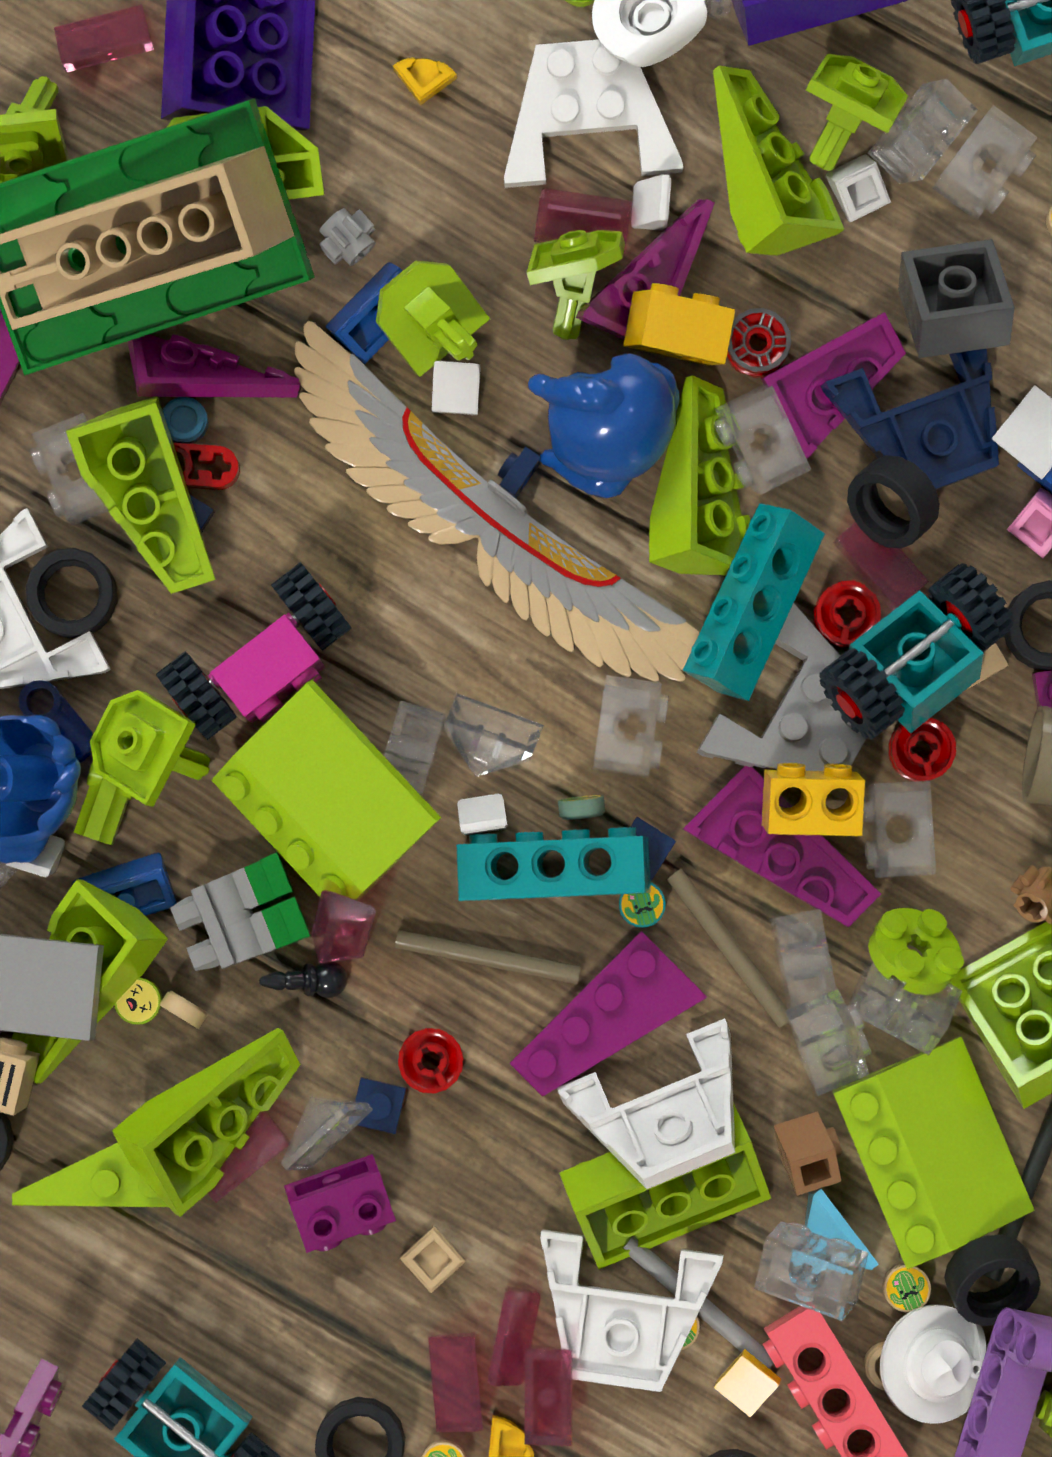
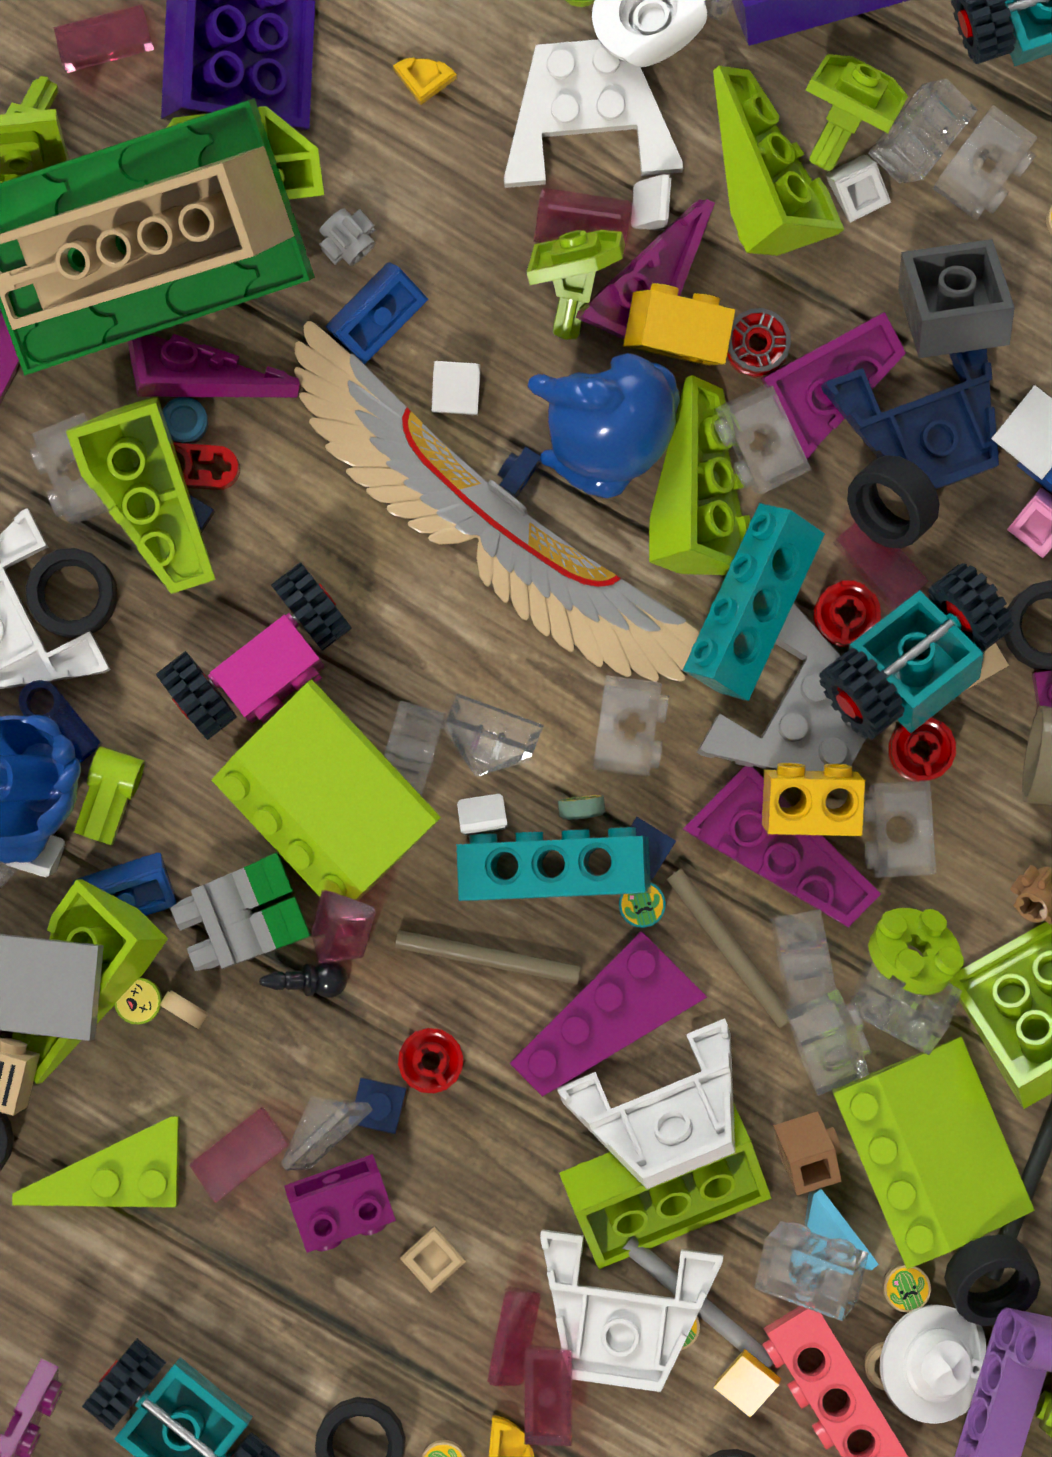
(142, 744): lime piece -> none
(194, 1126): lime wedge -> none
(429, 315): lime piece -> none
(455, 1383): clear pink slope -> none

